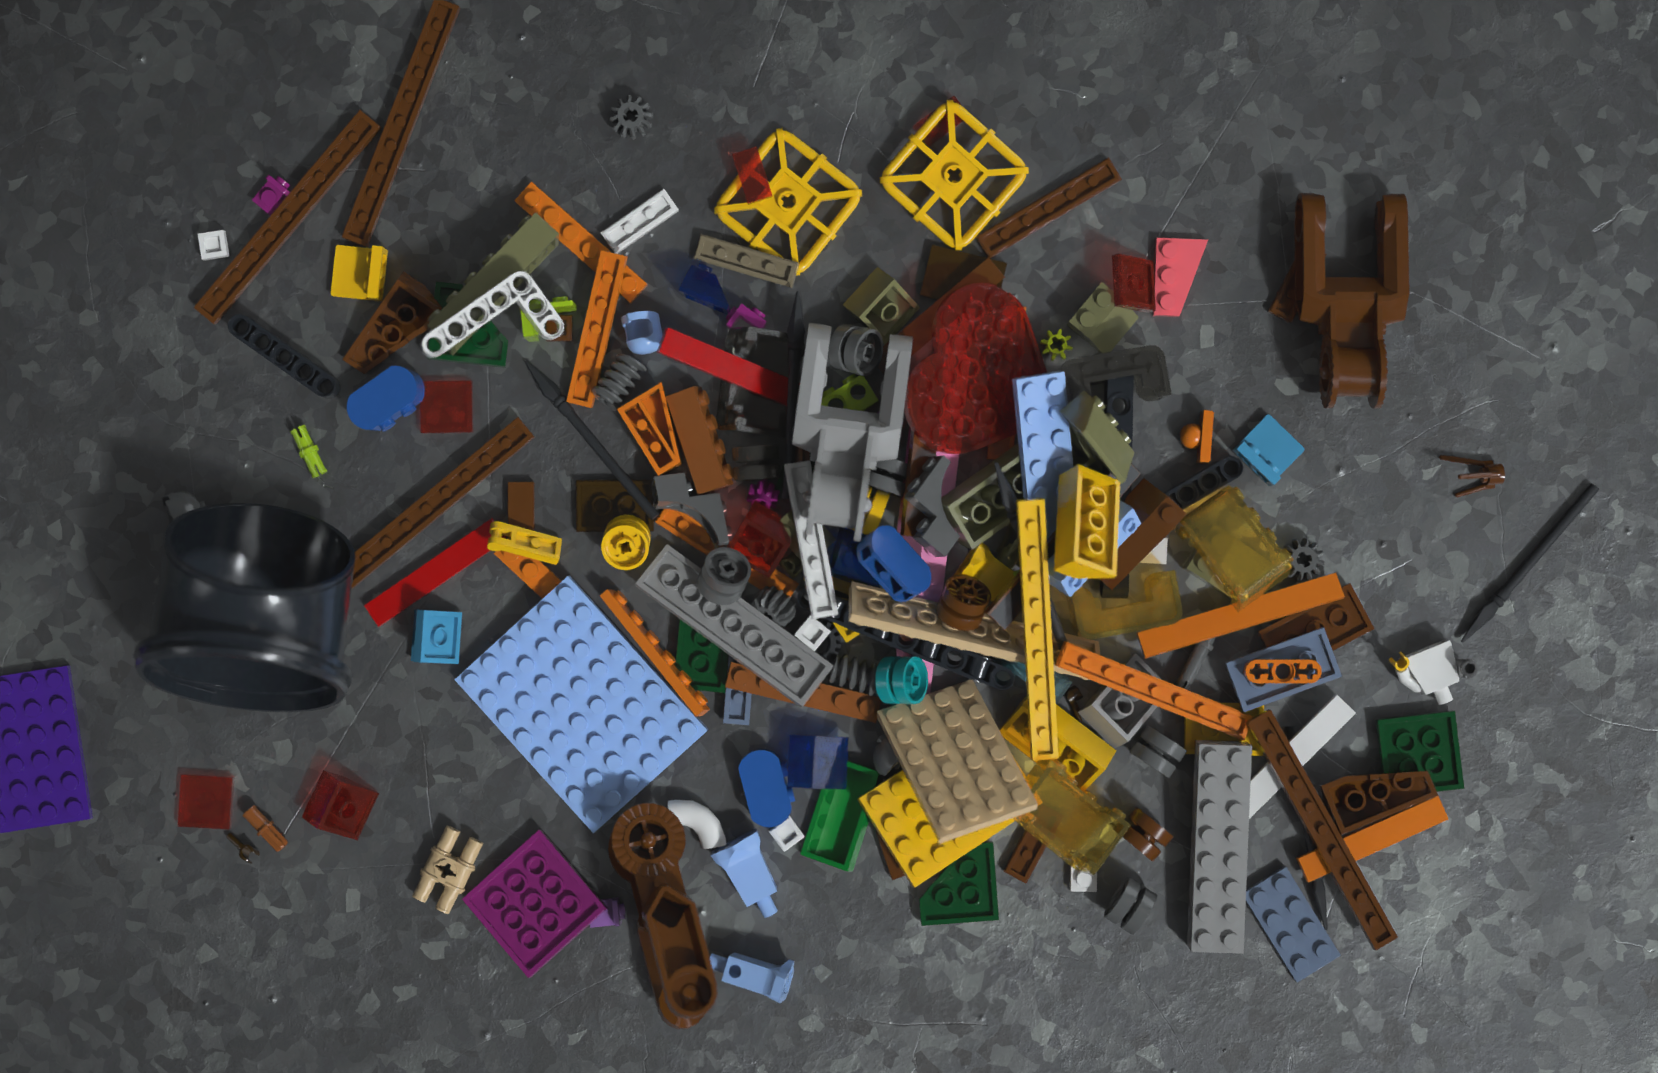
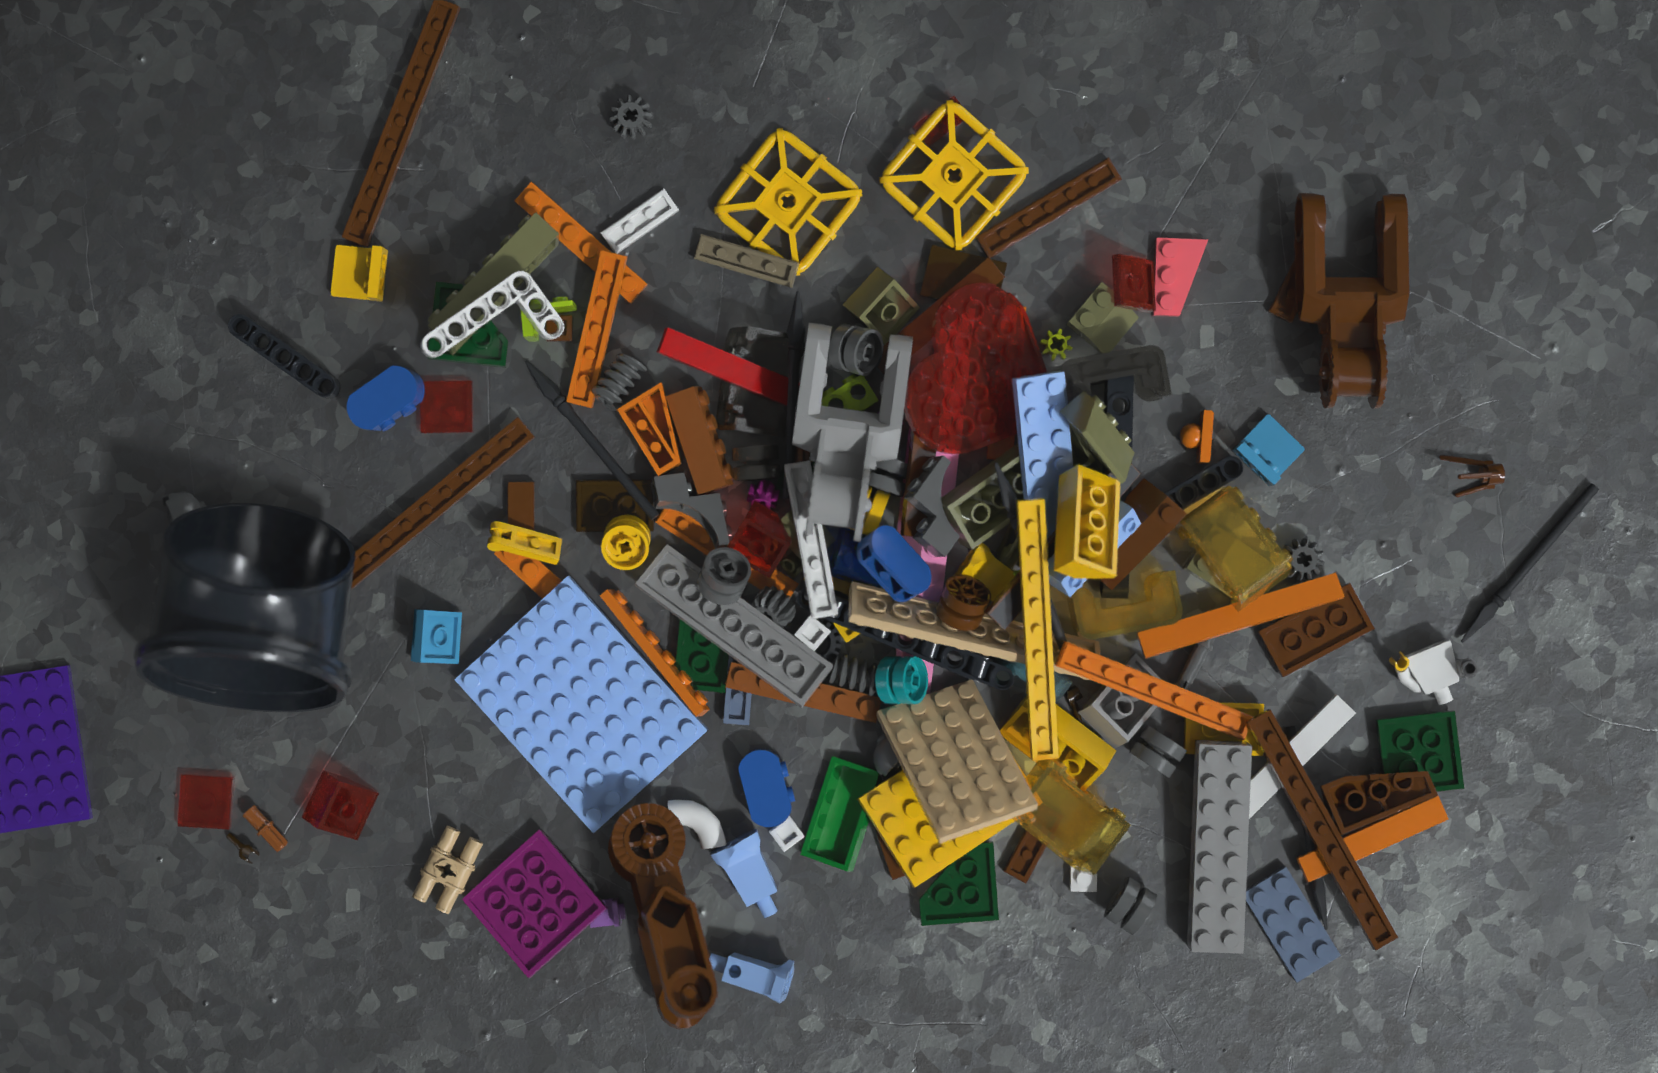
(213, 245): white plate -> none
(272, 194): magenta bracket -> none
(287, 217): reddish brown plate -> none
(308, 451): lime pin -> none
(394, 323): reddish brown wedge -> none
(430, 575): red tile -> none
(644, 334): light blue helmet -> none
(704, 288): clear blue slope -> none
(752, 175): clear red tile -> none
(753, 317): magenta bracket -> none
(817, 762): clear blue slope -> none
(1145, 834): reddish brown wheel -> none
(1158, 554): white tile -> none
(1302, 664): orange beam -> none
(1310, 646): sand blue plate -> none

